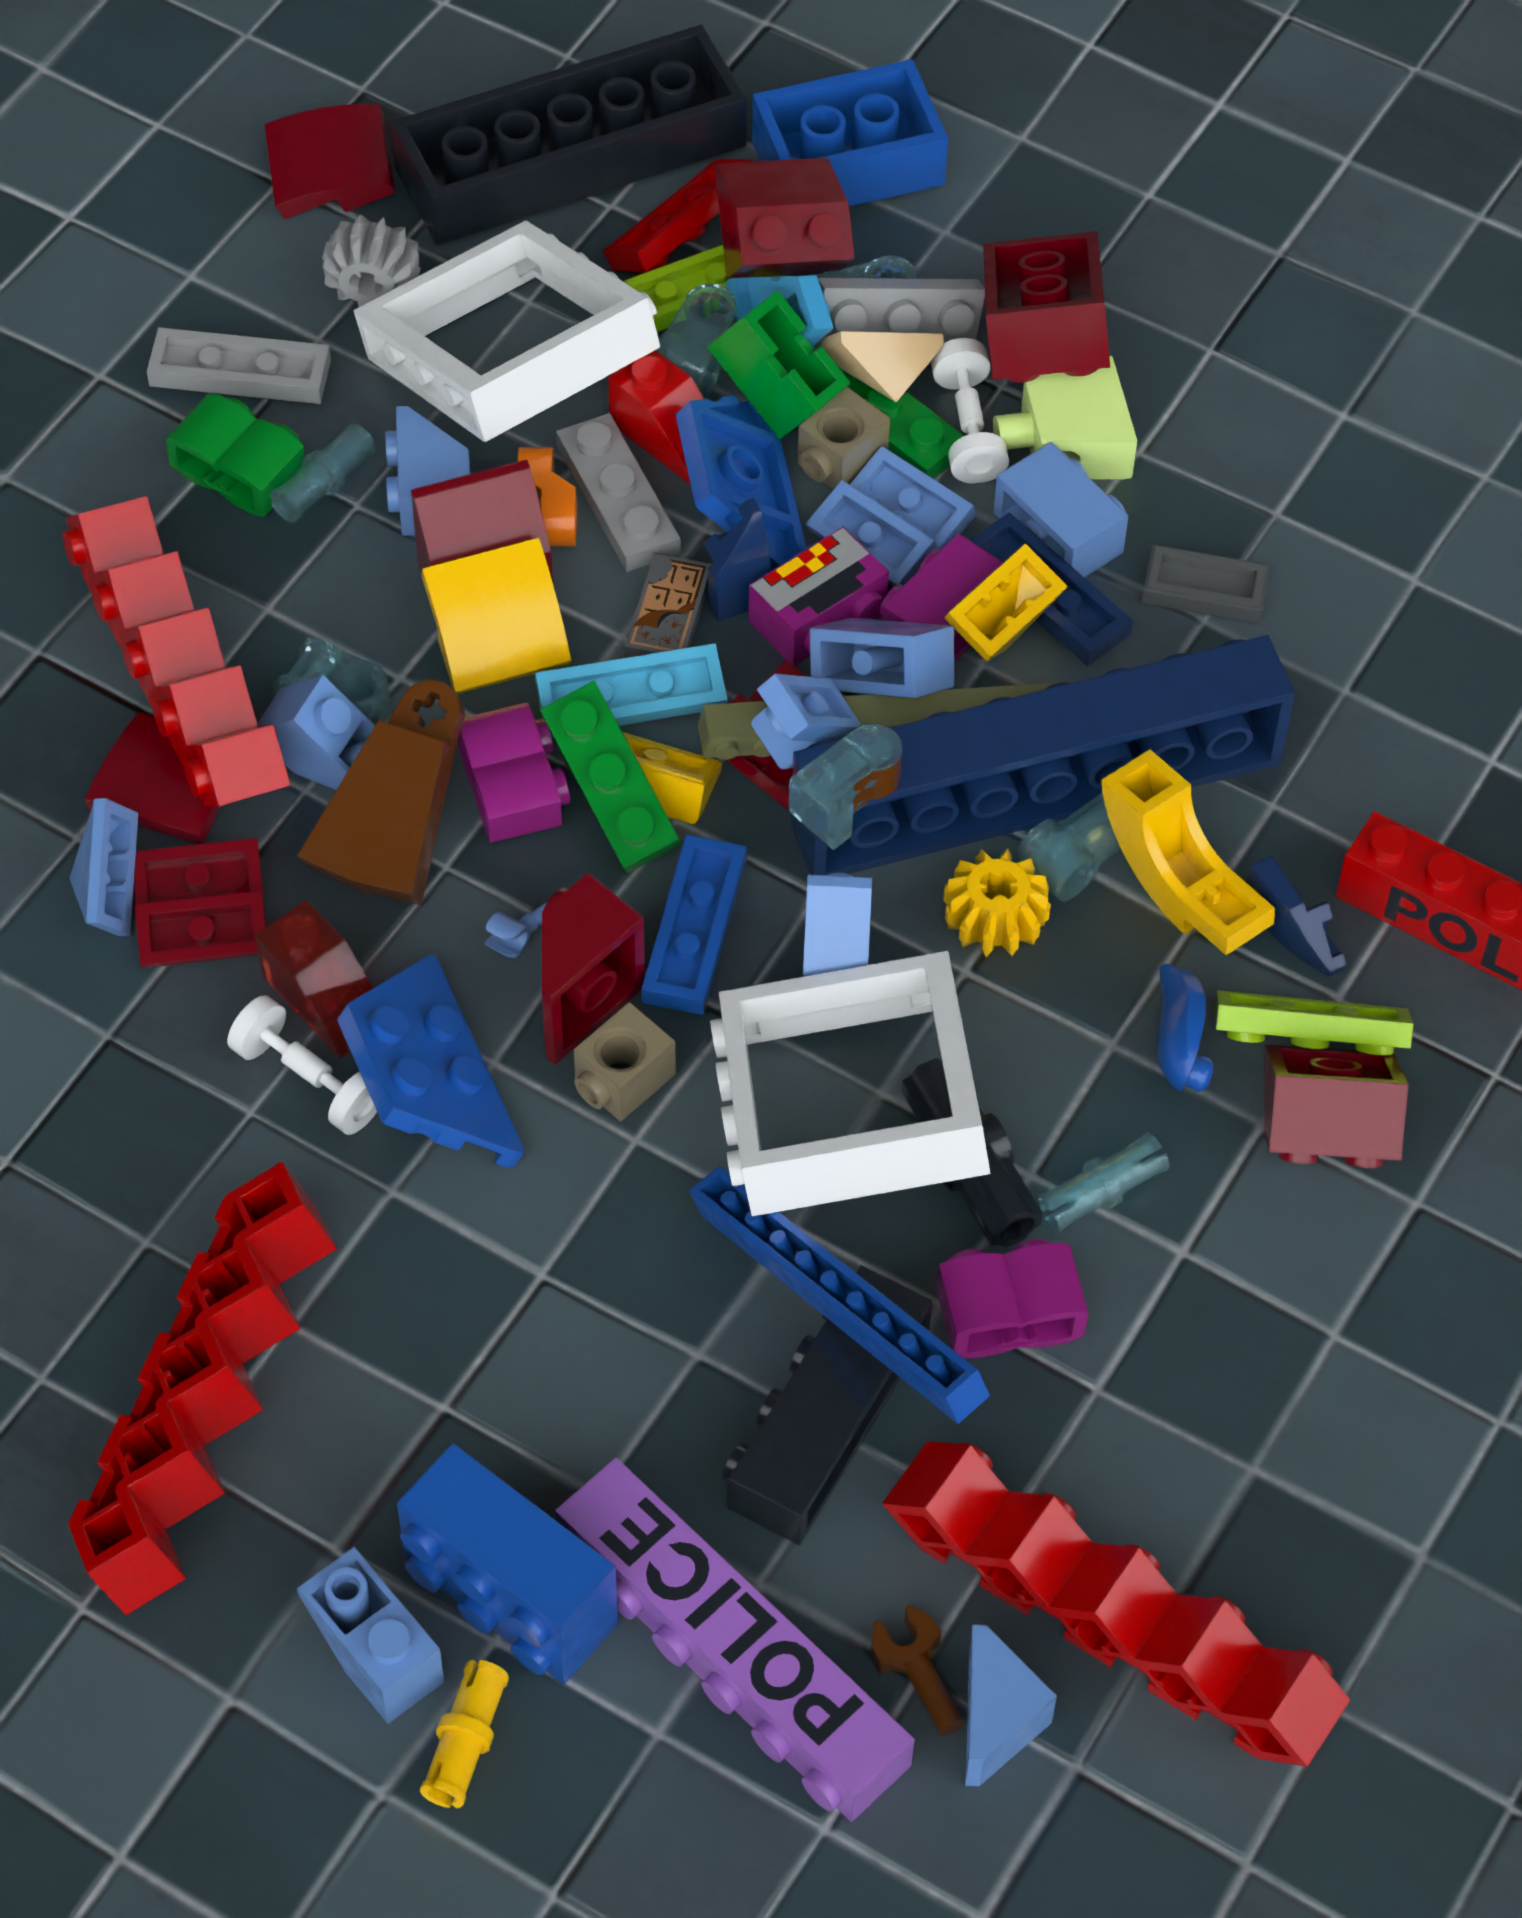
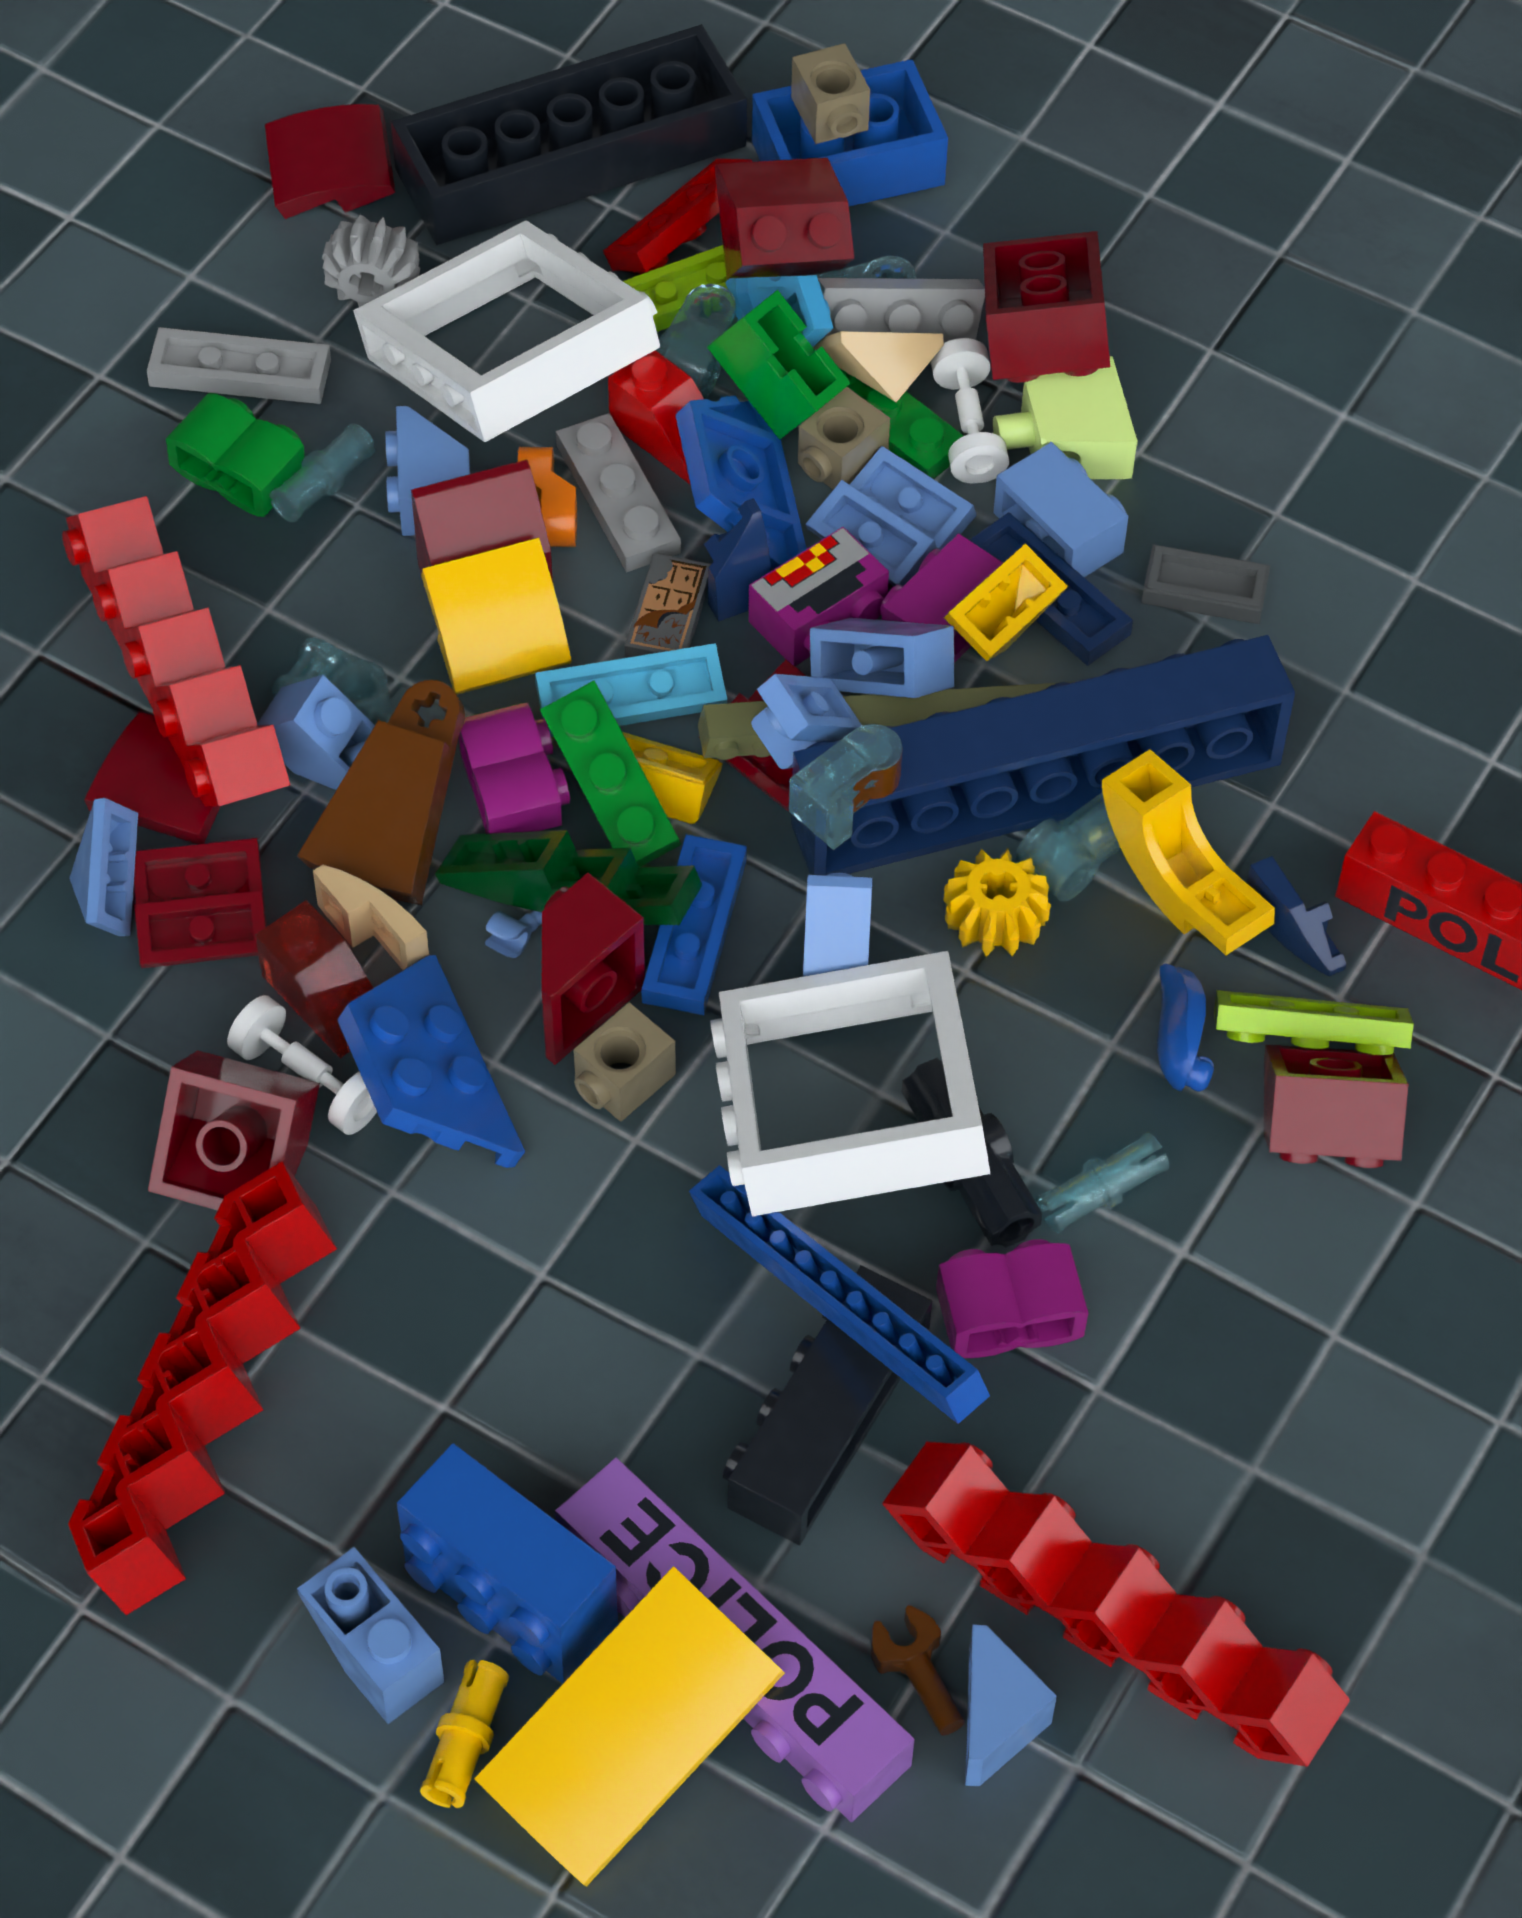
(227, 1127): none -> dark red slope
(365, 911): none -> tan slope
(532, 866): none -> dark green slope
(629, 1726): none -> yellow slope
(830, 93): none -> dark tan brick

